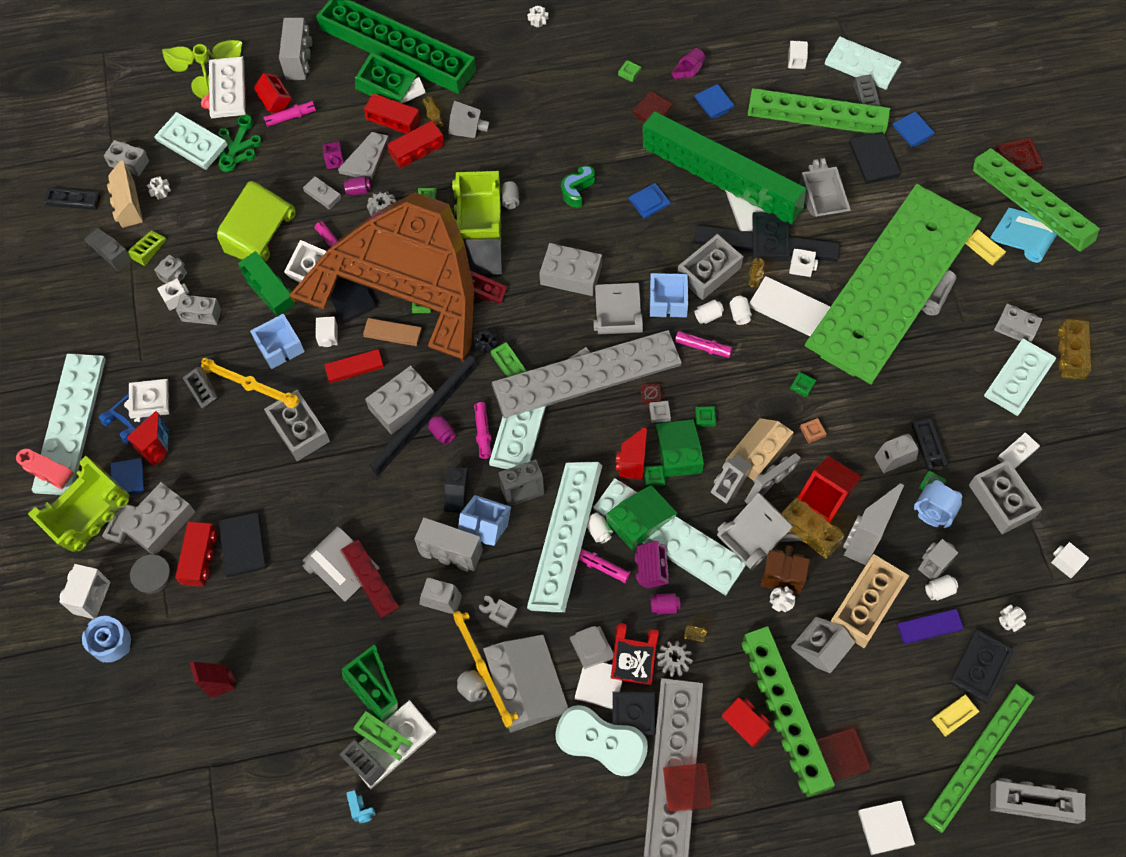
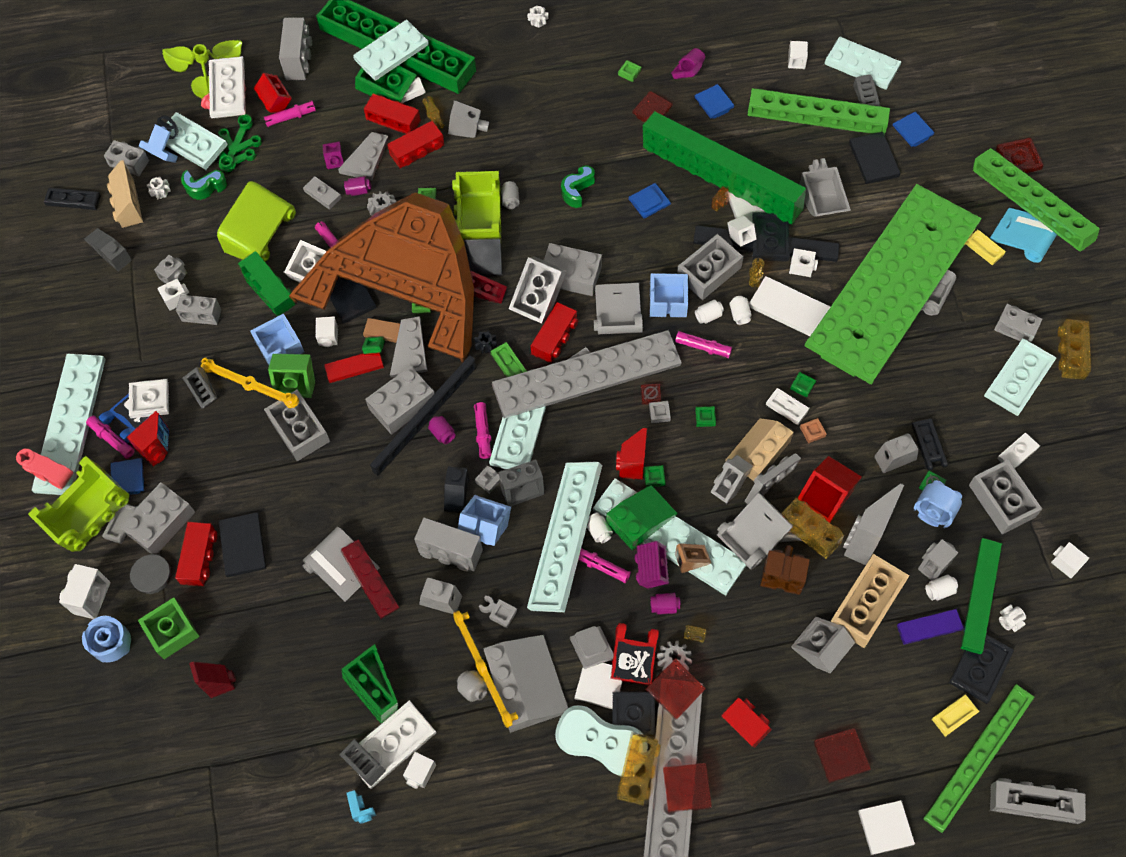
(104, 432): none -> dark pink pin
(144, 258): lime slope -> none
(159, 138): none -> light blue piece
(168, 628): none -> bright green brick
(205, 185): none -> green animal
(292, 373): none -> bright green brick
(373, 345): none -> green tile
(381, 734): bright green hinge -> none
(390, 50): none -> light aqua plate
(409, 348): none -> light grey wing
(419, 771): none -> white brick
(488, 479): none -> light grey tile
(537, 289): none -> light grey brick
(554, 333): none -> red brick
(635, 757): none -> clear yellow brick
(675, 689): none -> clear red tile
(679, 448): green slope -> none
(691, 556): none -> medium nougat slope
(720, 199): none -> clear orange plate
(741, 230): none -> white brick
(763, 640): bright green brick -> none
(782, 599): white gear -> none
(787, 406): none -> white plate
(981, 596): none -> green tile

